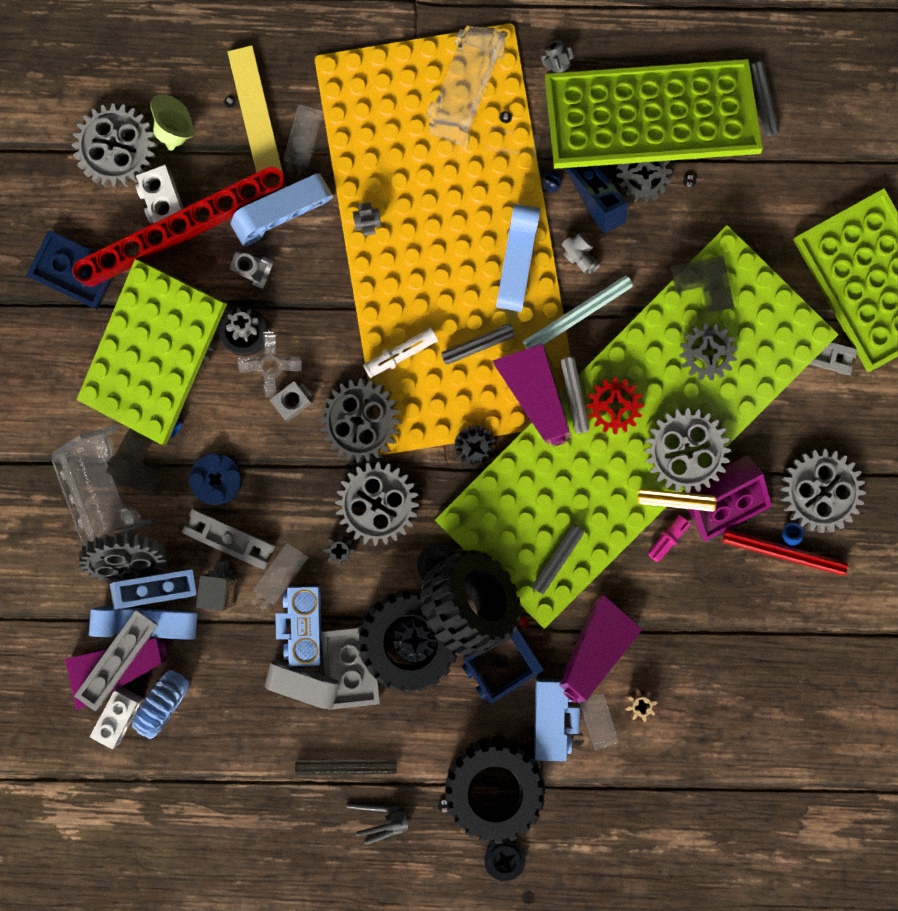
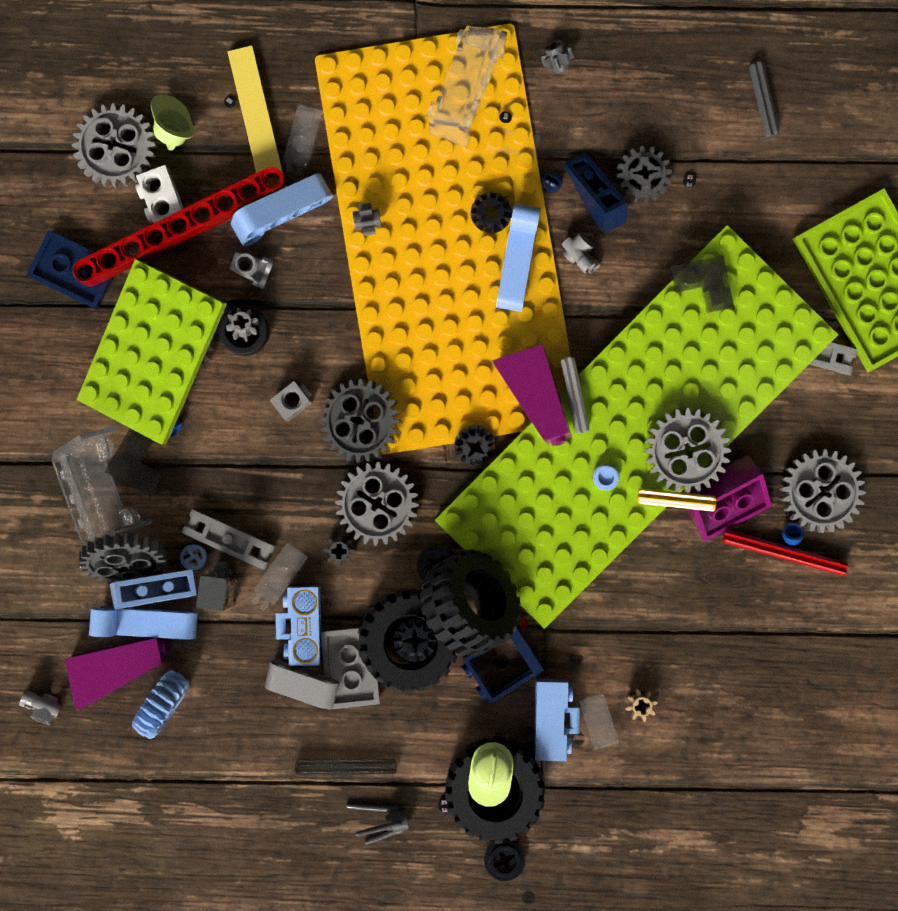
(43, 707): none -> light grey plate
(116, 660): light grey plate -> none
(116, 717): white brick -> none
(193, 557): none -> light blue tile
(216, 494): dark blue plate -> none
(289, 363): clear pin -> none
(427, 338): white pin -> none
(477, 344): dark grey axle -> none
(490, 224): none -> black gear
(490, 774): none -> yellowish green piece
(558, 559): dark grey axle -> none
(579, 313): light aqua axle -> none
(599, 646): magenta slope -> none
(605, 477): none -> light blue tile
(615, 393): red gear -> none
(652, 114): lime plate -> none
(668, 538): dark pink axle -> none
(708, 364): dark grey gear -> none

